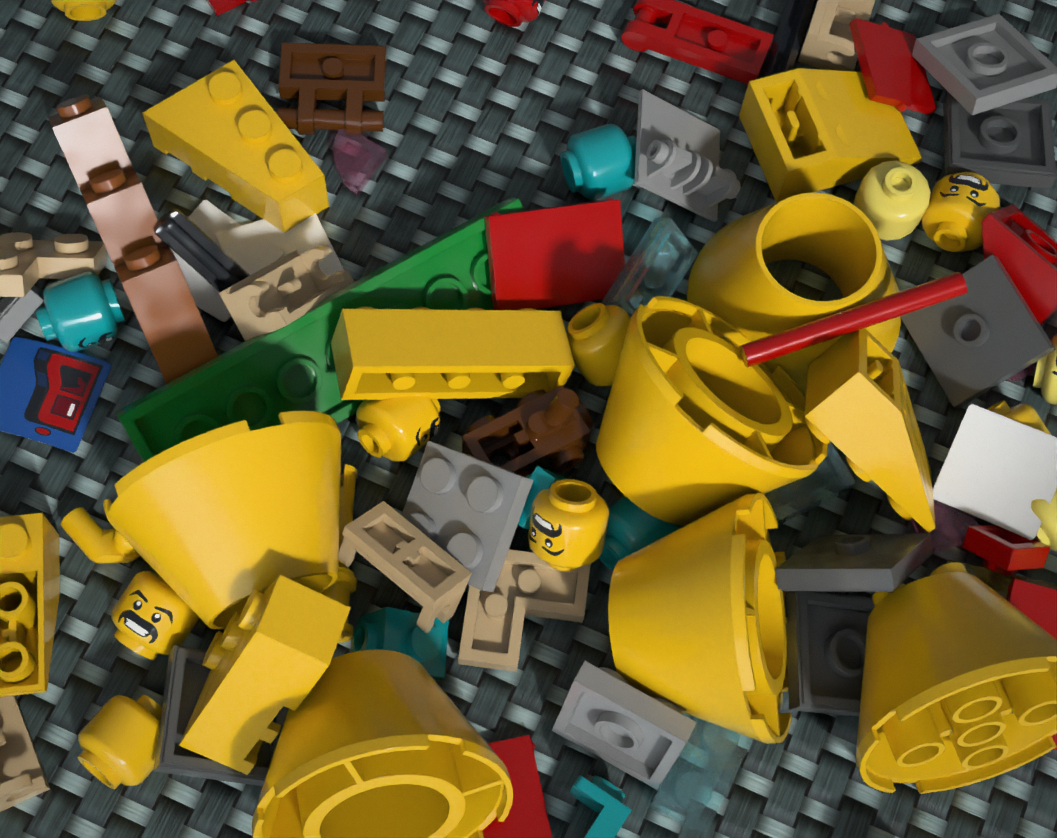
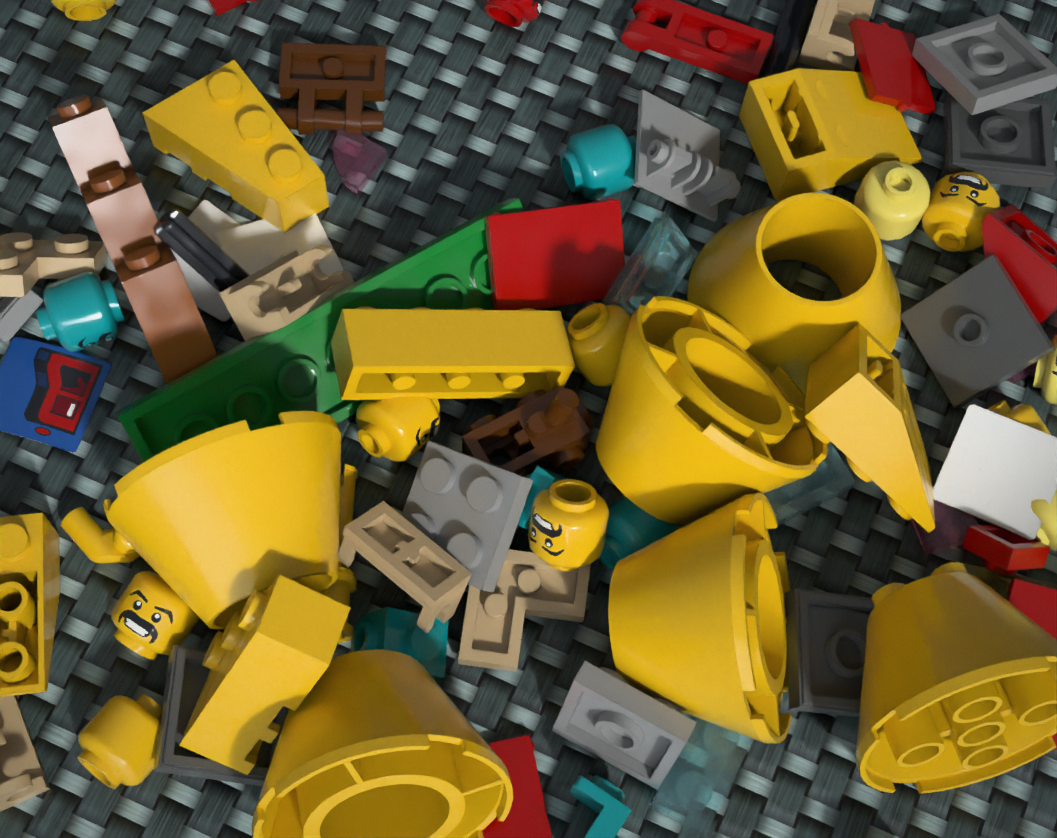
(853, 319): red bar -> none
(855, 562): dark grey plate -> none

